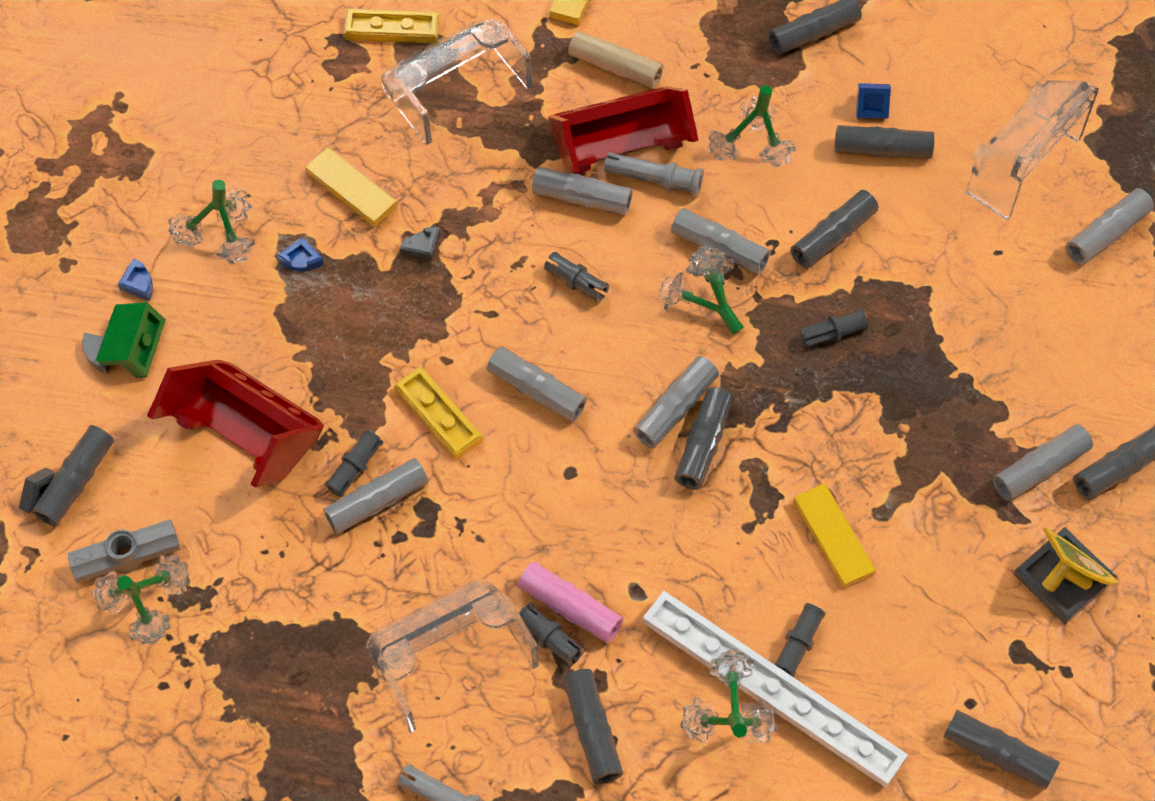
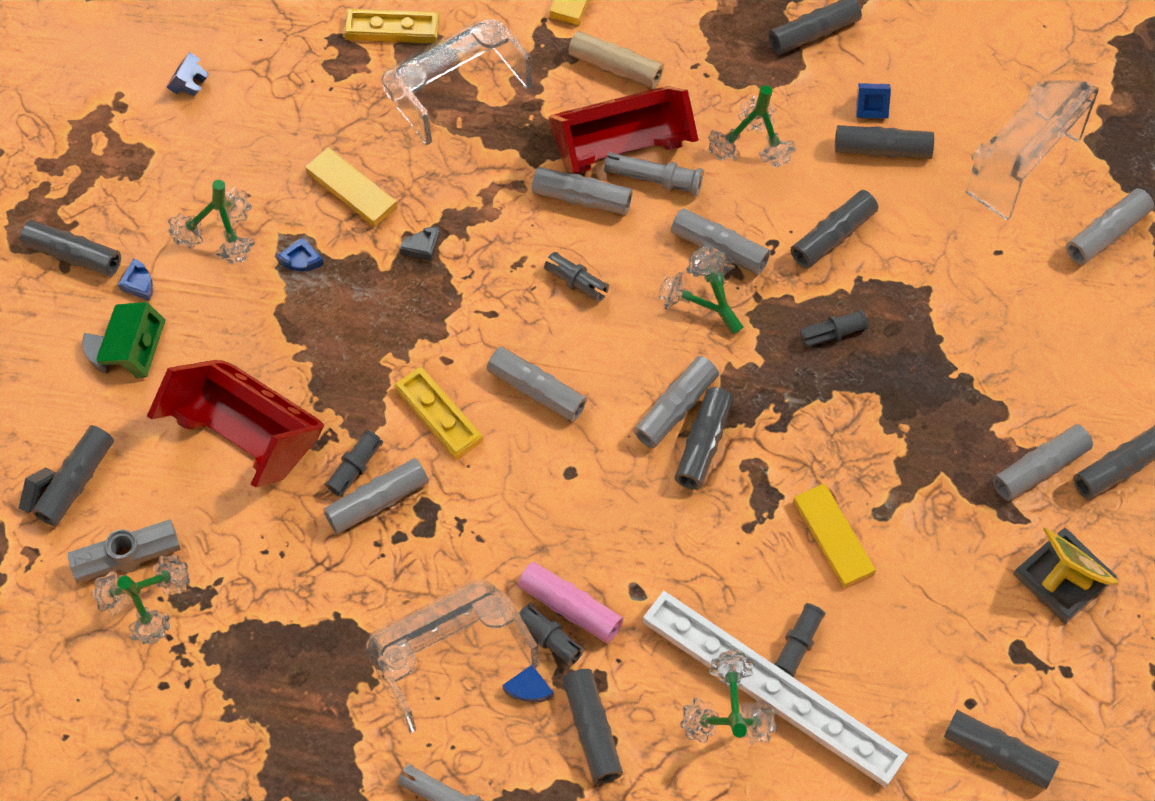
(70, 248): none -> dark grey axle
(184, 75): none -> tile
(528, 686): none -> blue tile

